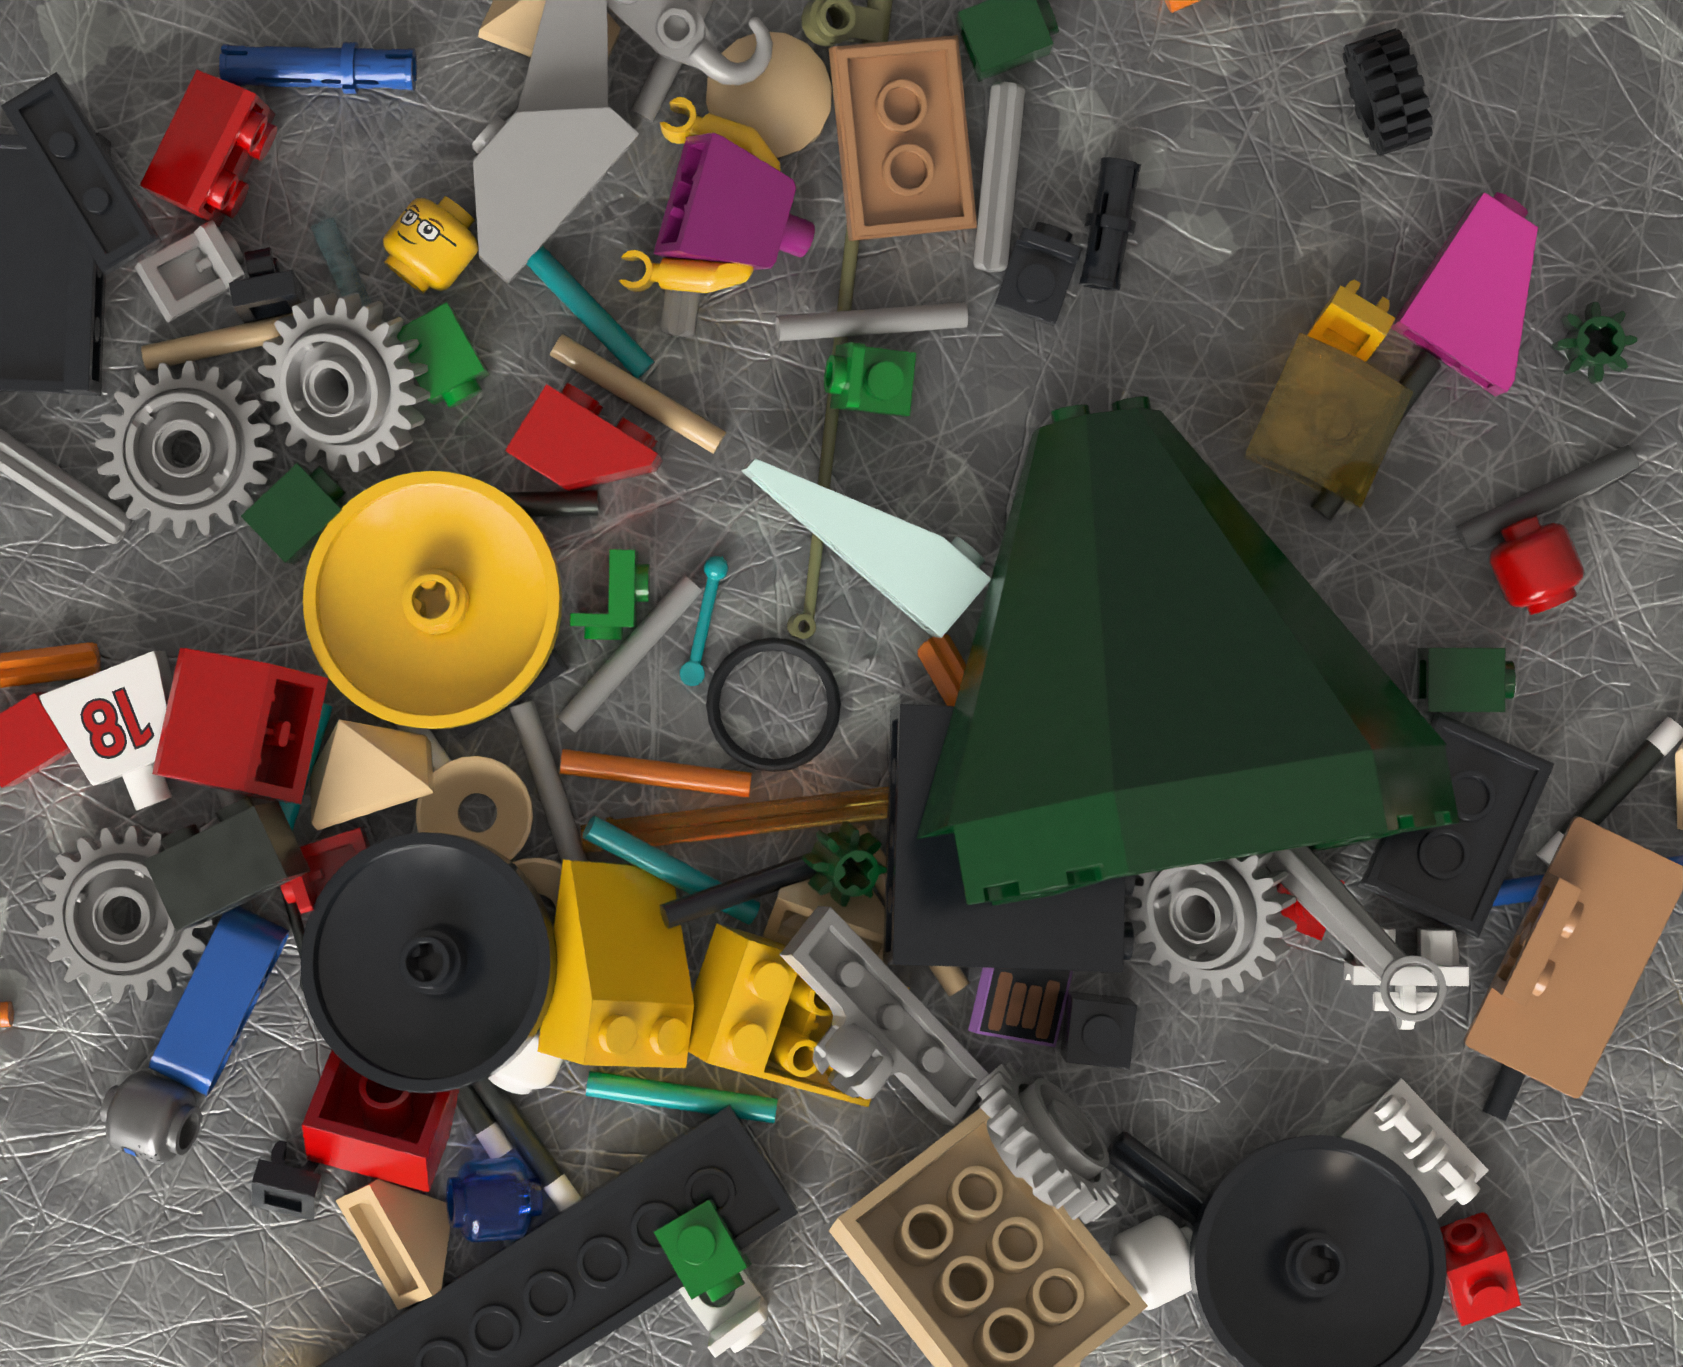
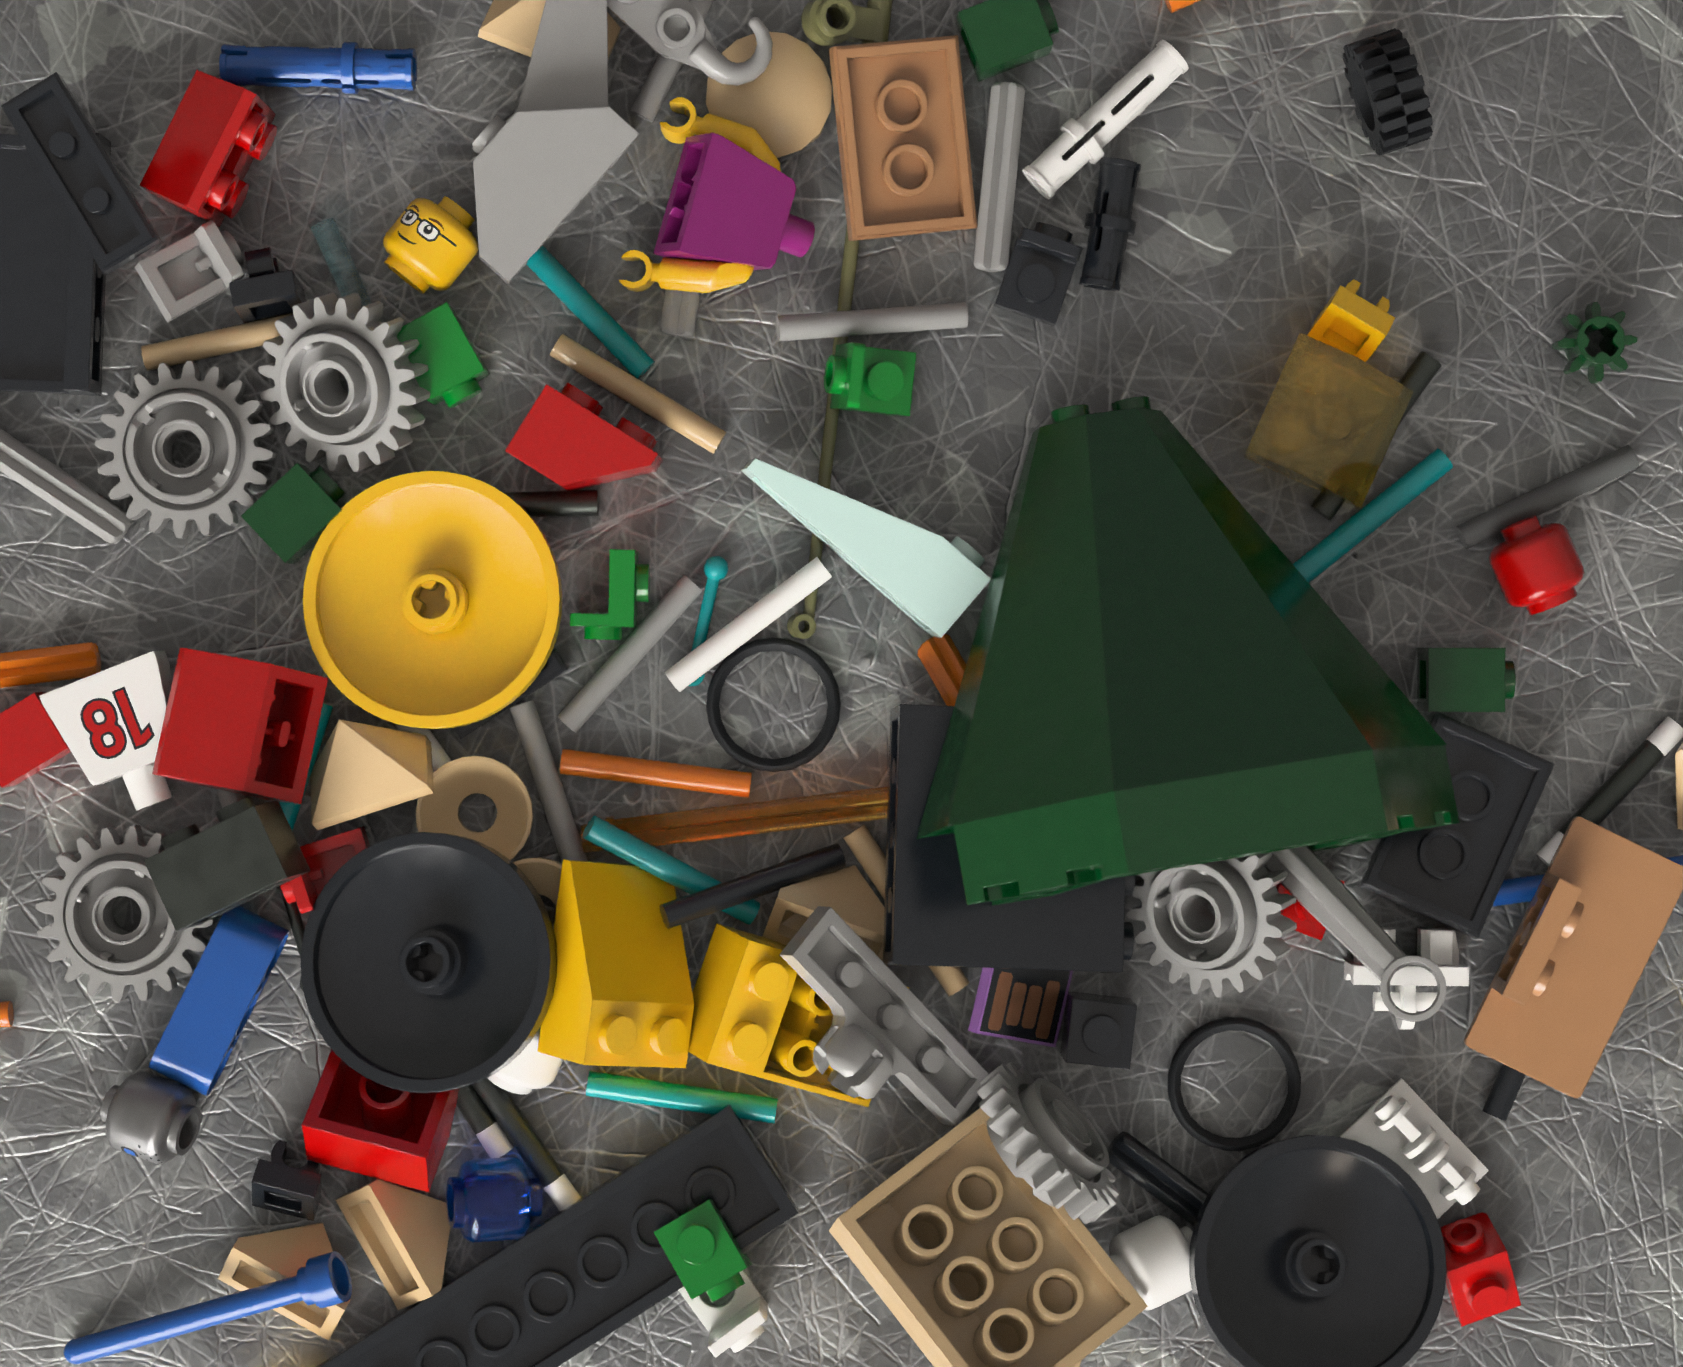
(277, 1256): none -> tan slope
(320, 1282): none -> blue piece
(748, 624): none -> white bar
(861, 868): dark green gear -> none
(1051, 171): none -> white pin
(1274, 1127): none -> black tyre
(1373, 515): none -> teal bar
(1476, 294): dark pink slope -> none

